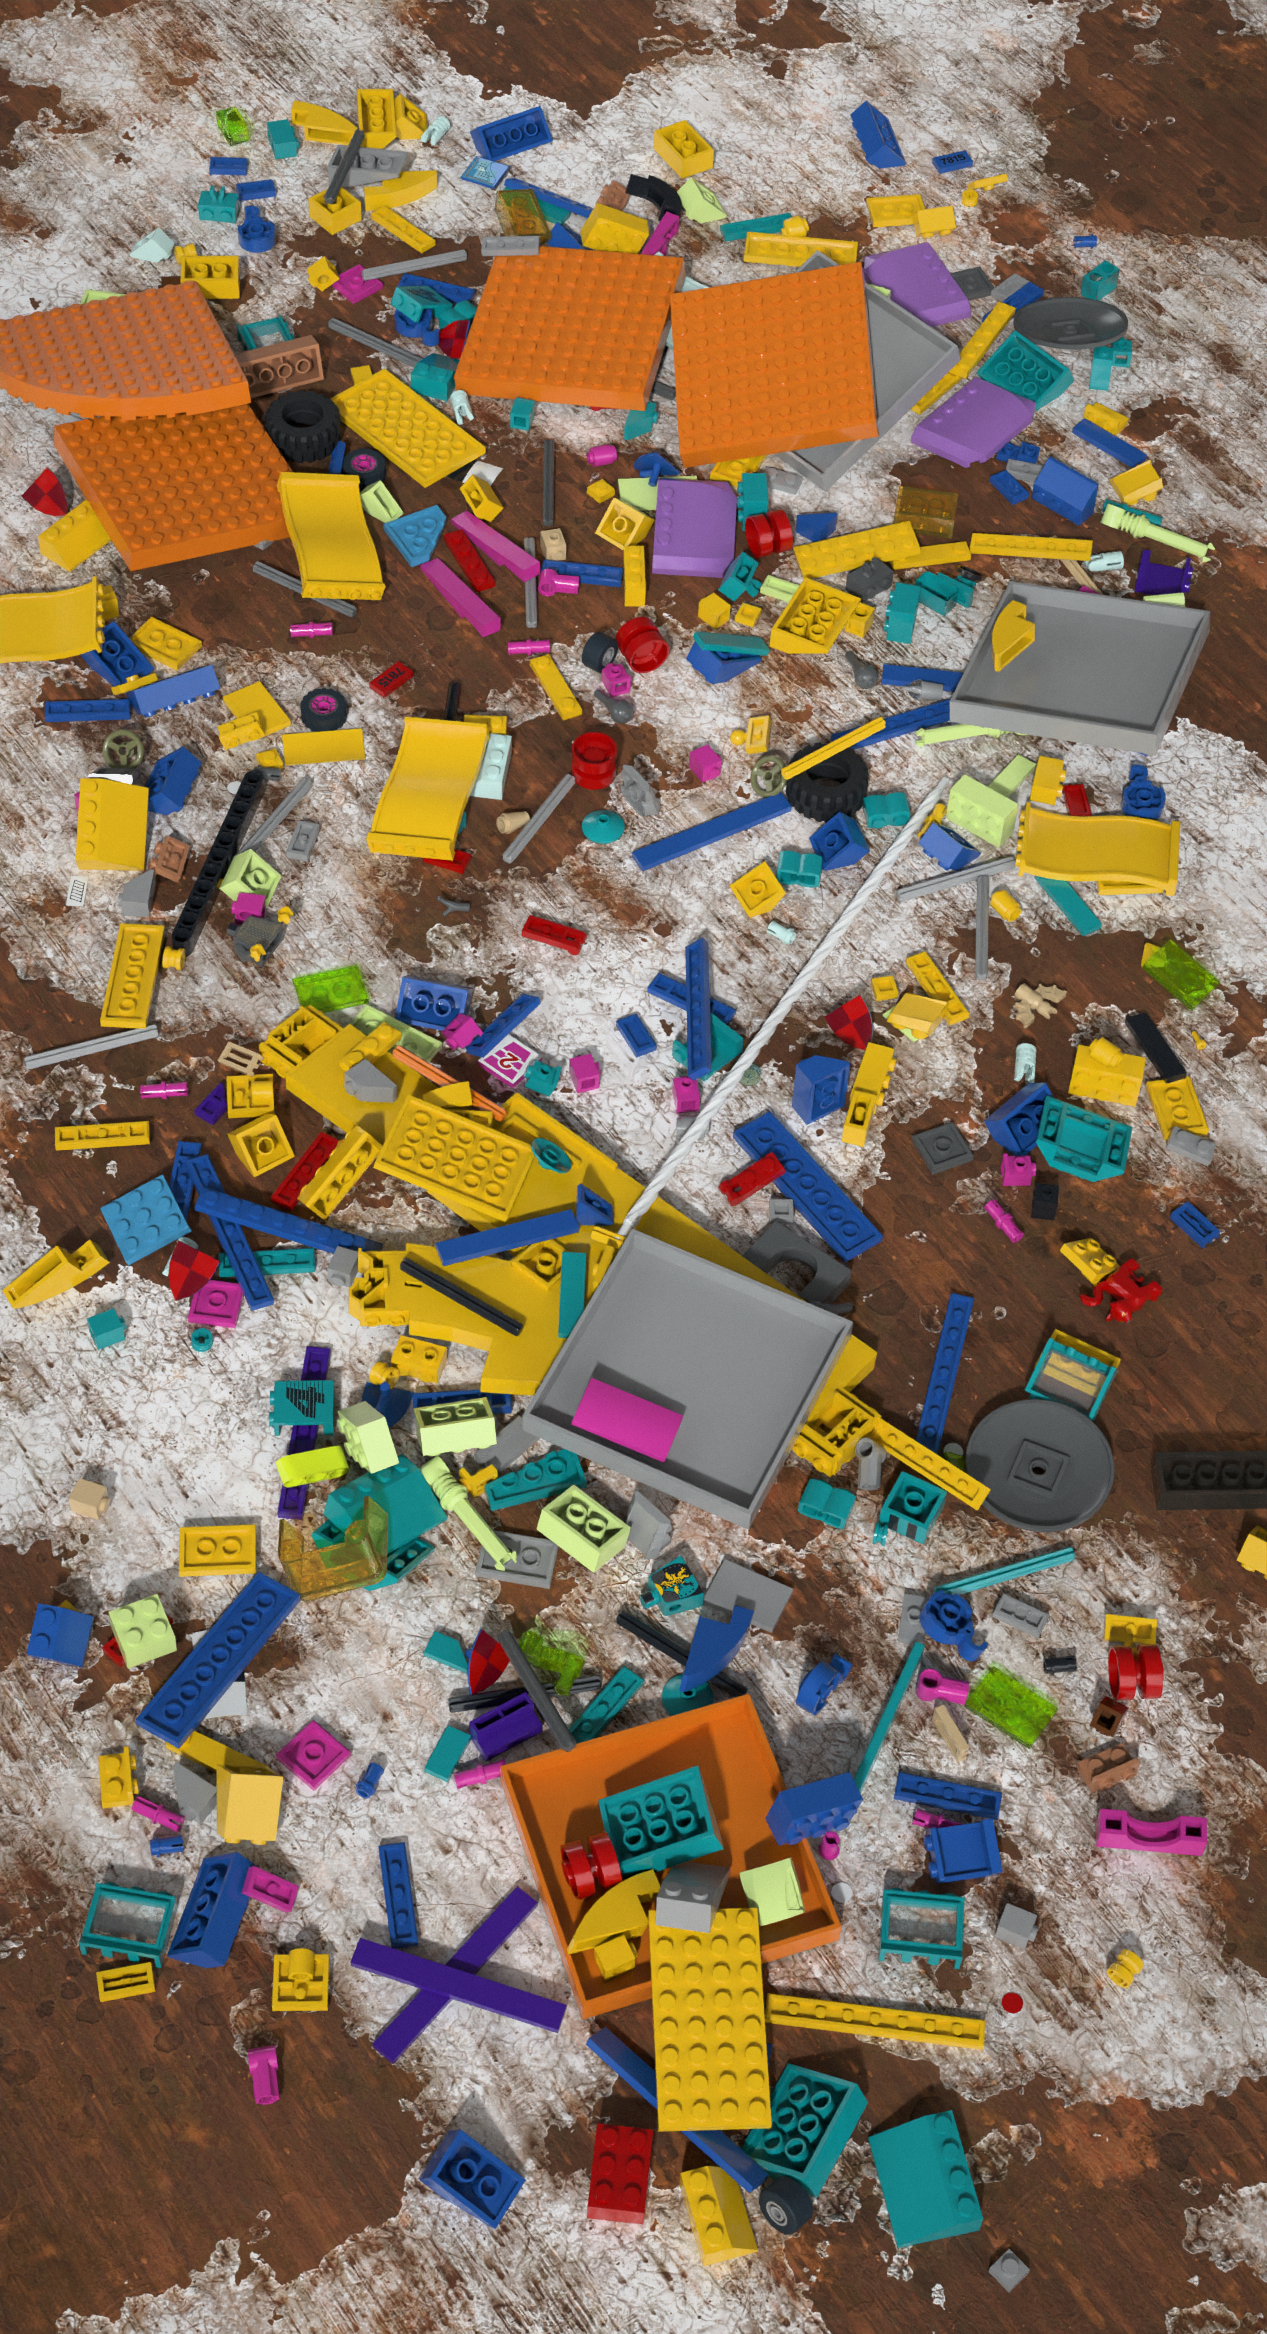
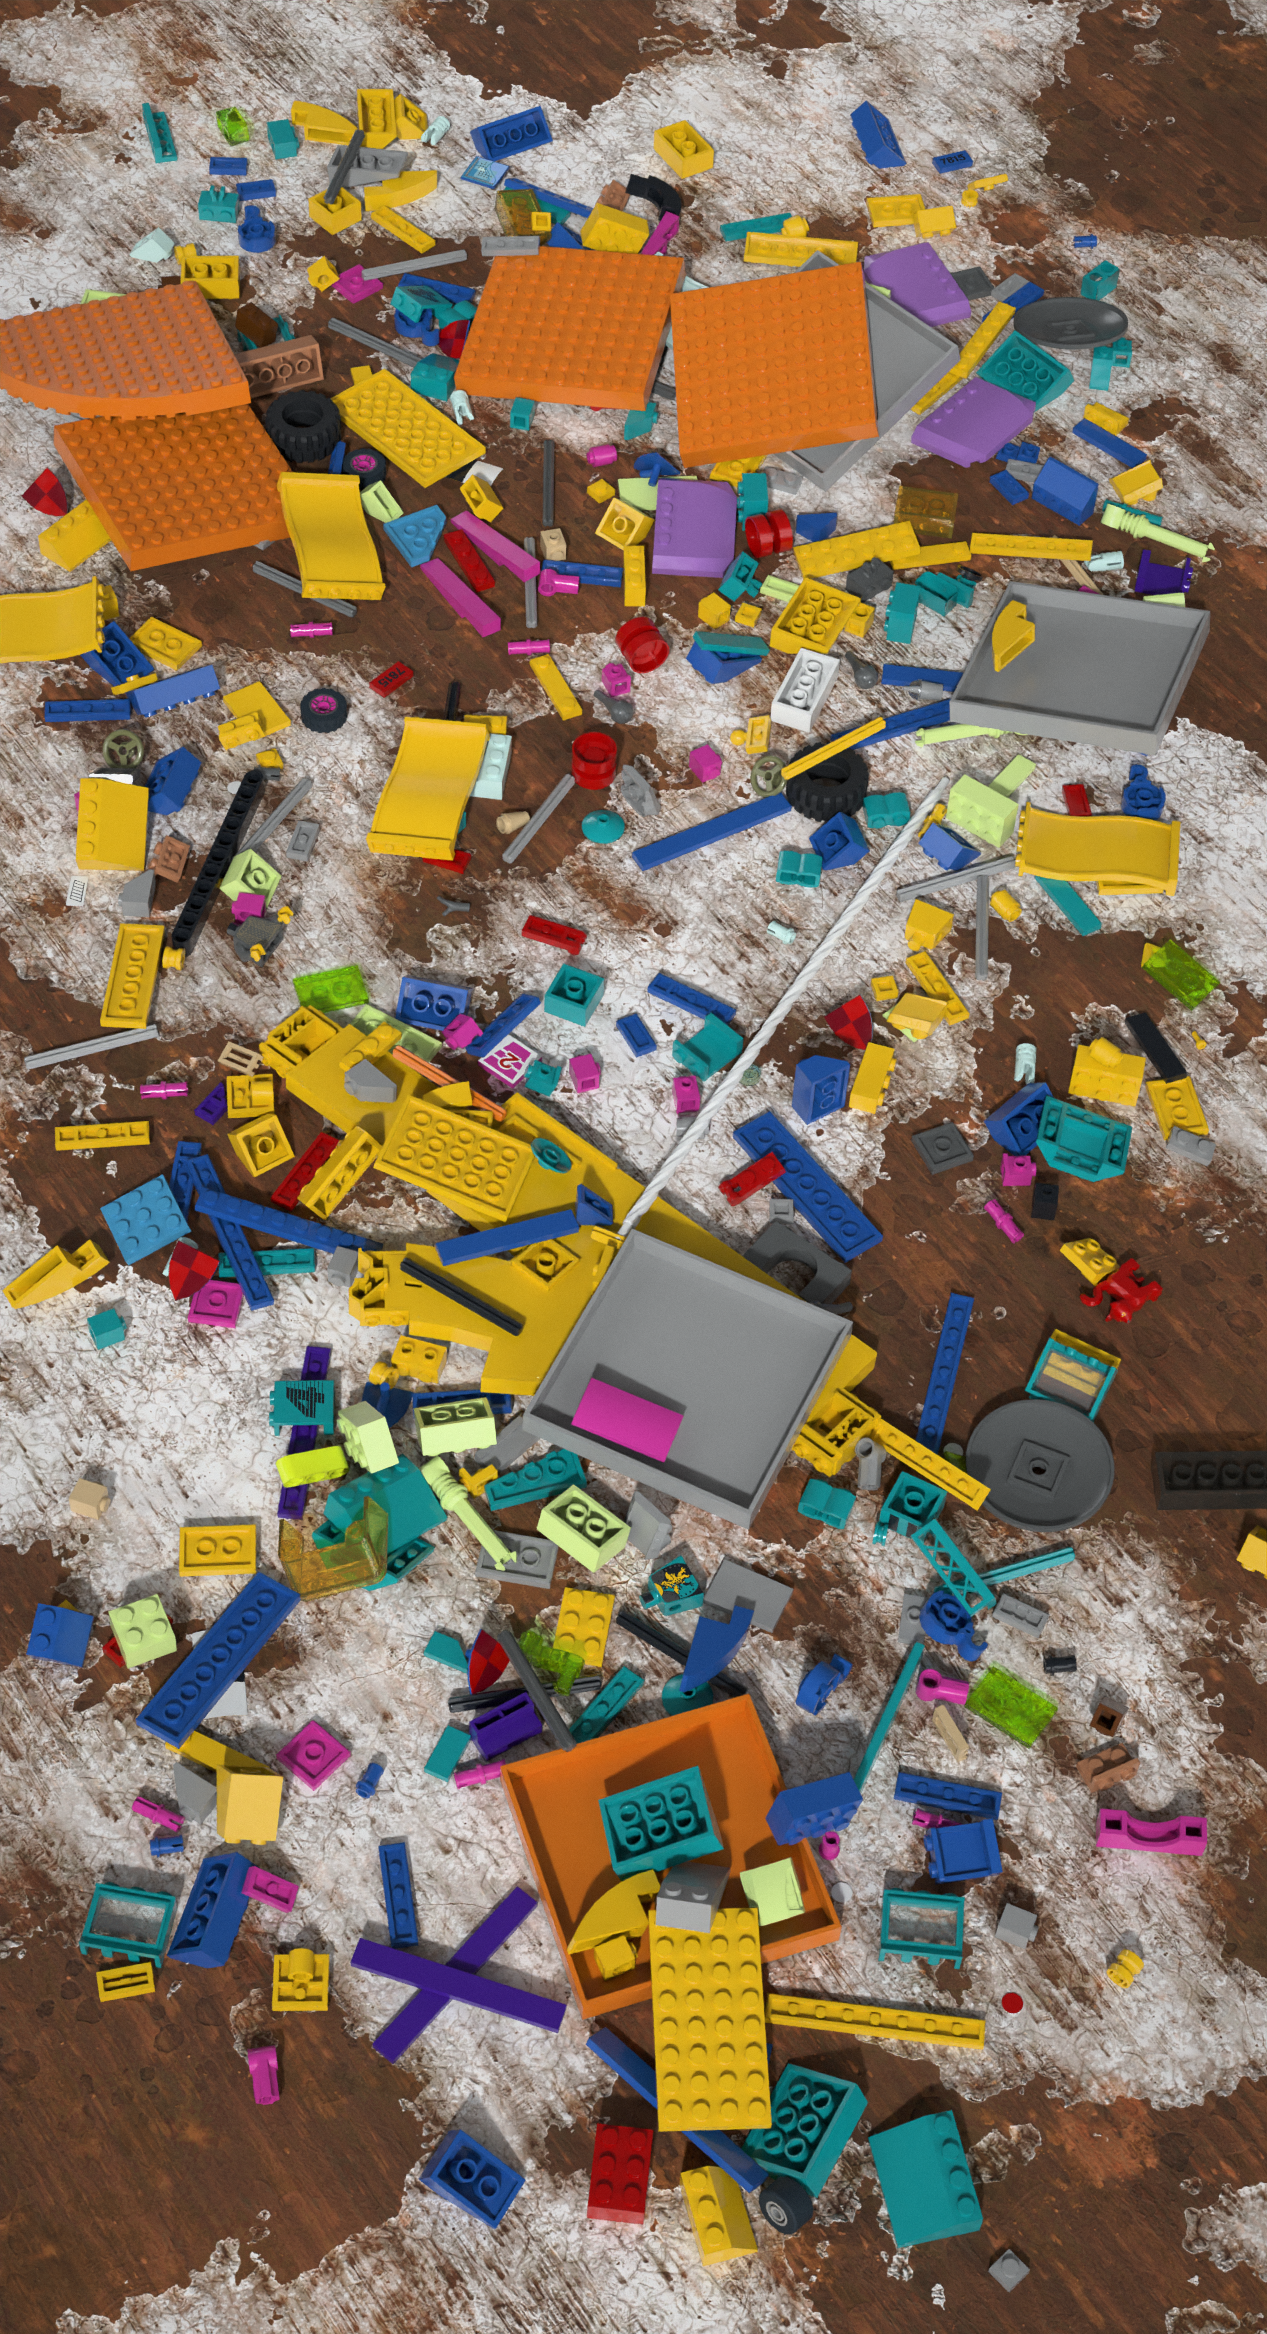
(117, 1779): yellow bracket -> none
(155, 137): none -> teal fence
(201, 1347): teal bush -> none
(256, 325): none -> reddish brown brick
(323, 746): yellow sticker -> none
(541, 221): none -> yellow slope
(571, 1291): teal tile -> none
(574, 995): none -> teal brick
(583, 1867): red wheel -> none
(584, 1624): none -> yellow plate
(599, 651): black wheel -> none
(698, 1009): blue plate -> none
(700, 202): yellowish green slope -> none
(758, 890): yellow slope -> none
(805, 690): none -> white brick
(859, 1118): yellow brick -> none
(927, 925): none -> yellow torso
(962, 1566): none -> teal fence
(1034, 1000): tan animal -> none
(1047, 780): yellow brick -> none
(1130, 1630): yellow plate -> none
(1141, 1671): red wheel -> none
(1191, 1226): blue tile -> none

